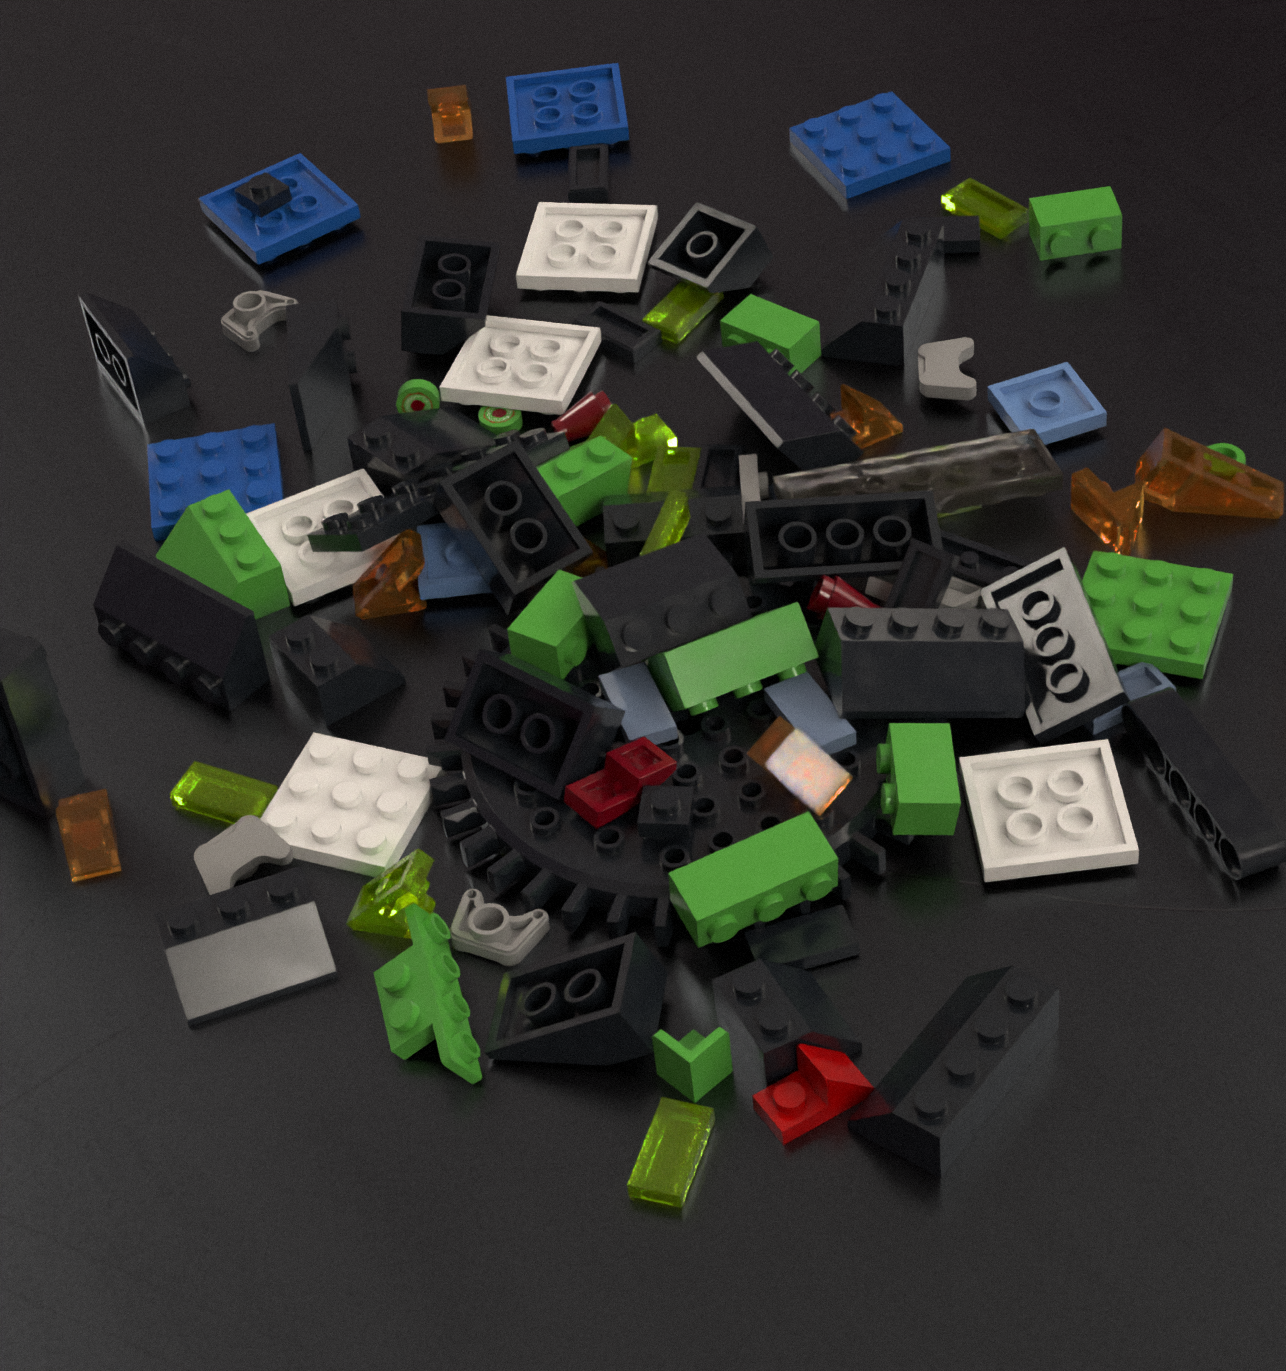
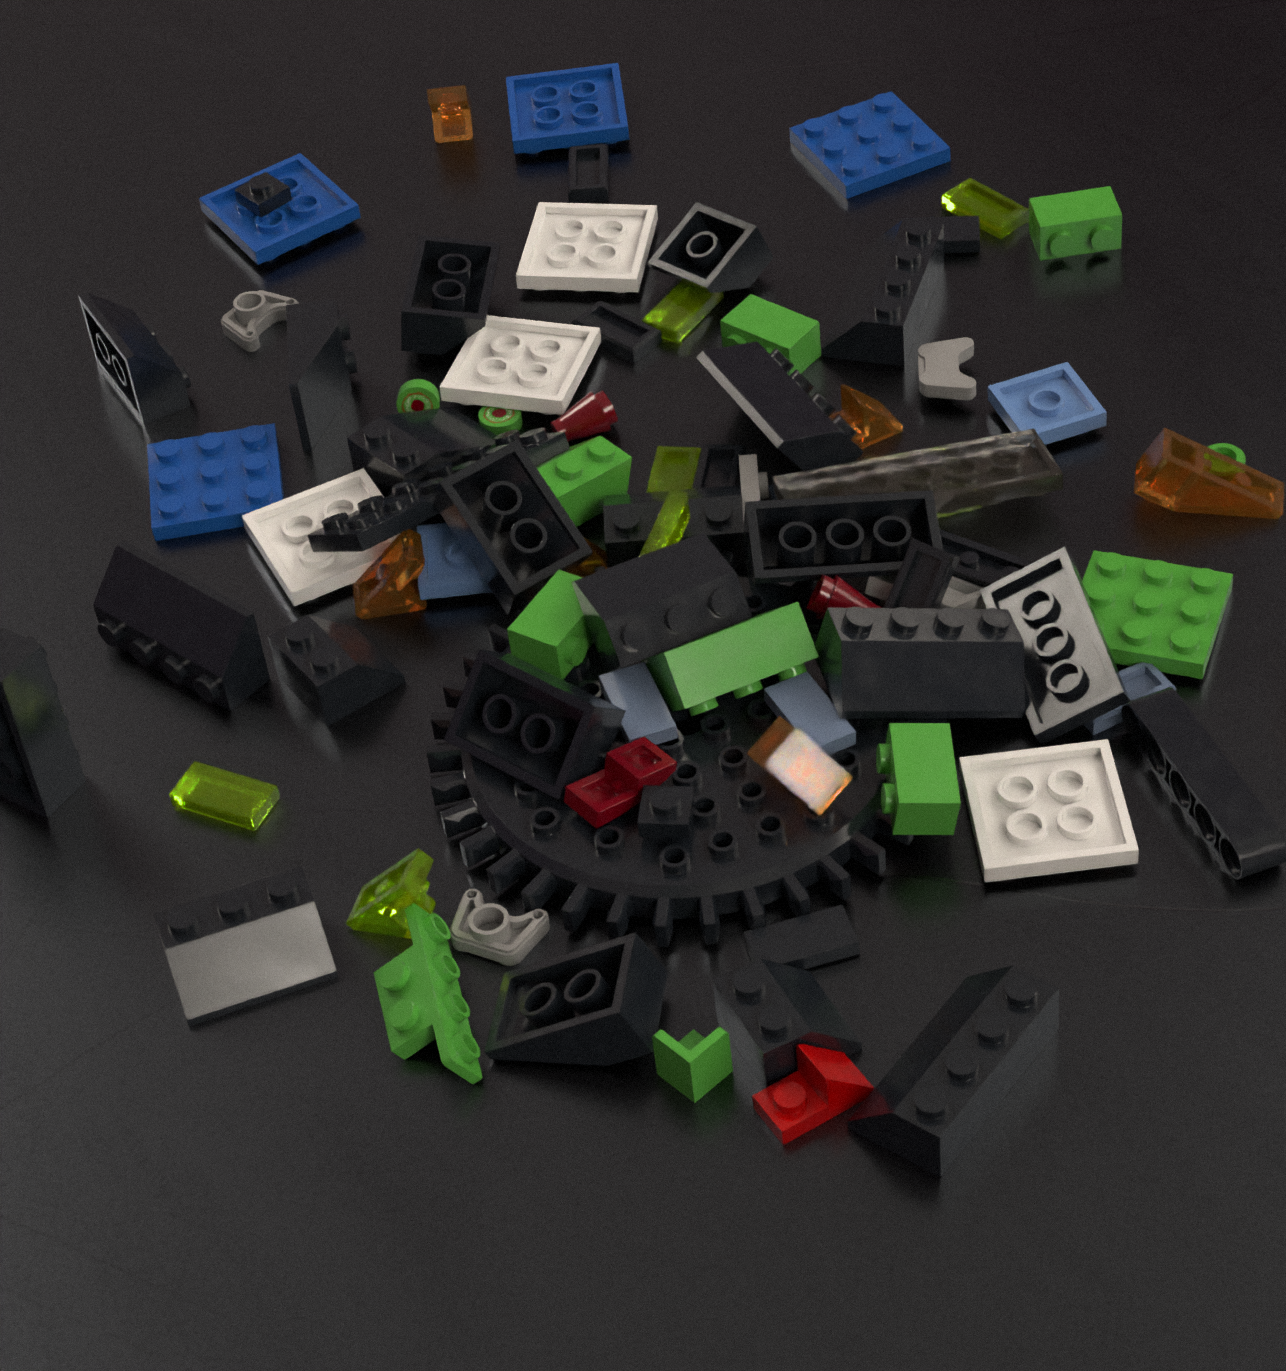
(88, 835): clear orange slope -> none
(227, 553): bright green slope -> none
(238, 852): light grey piece -> none
(351, 804): white plate -> none
(635, 438): clear neon green slope -> none
(671, 1152): clear neon green tile -> none
(754, 880): bright green brick -> none
(1108, 513): clear orange slope -> none

